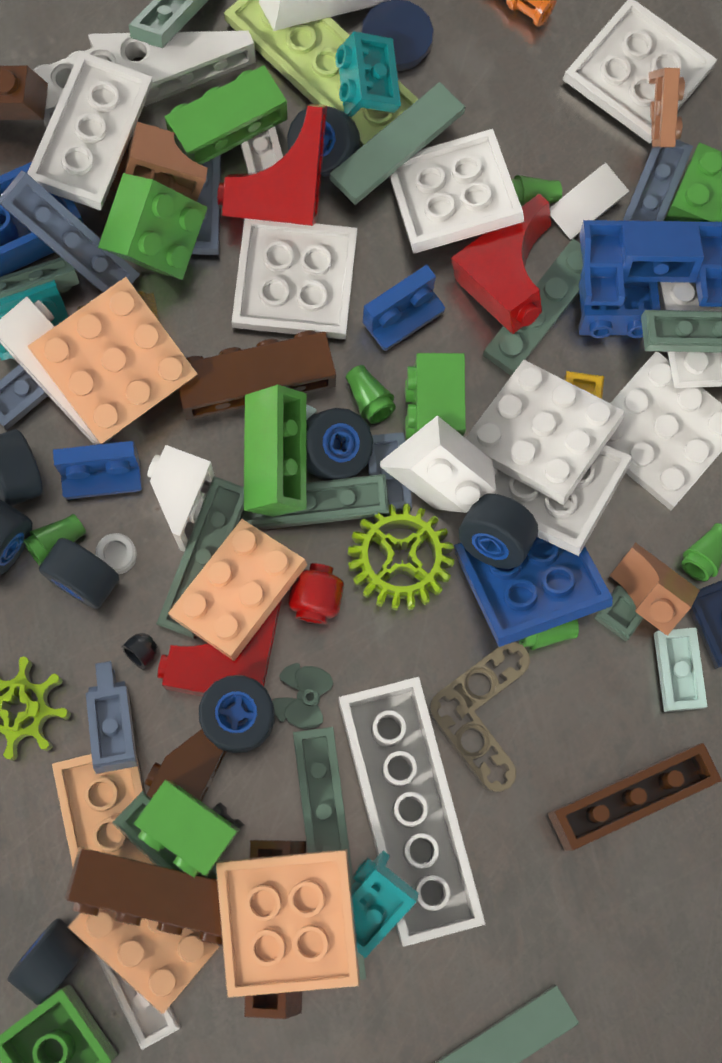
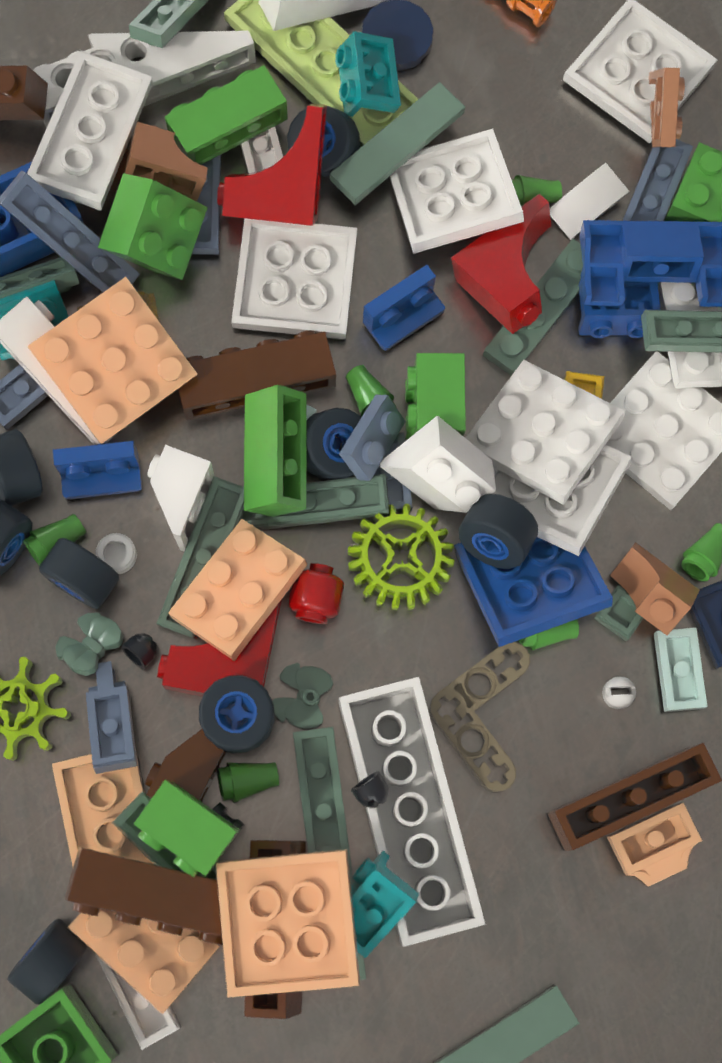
(101, 636): none -> sand green piece
(246, 779): none -> bright green cone
(371, 790): none -> black hinge
(372, 437): none -> sand blue plate
(619, 701): none -> white hinge
(656, 845): none -> light nougat slope

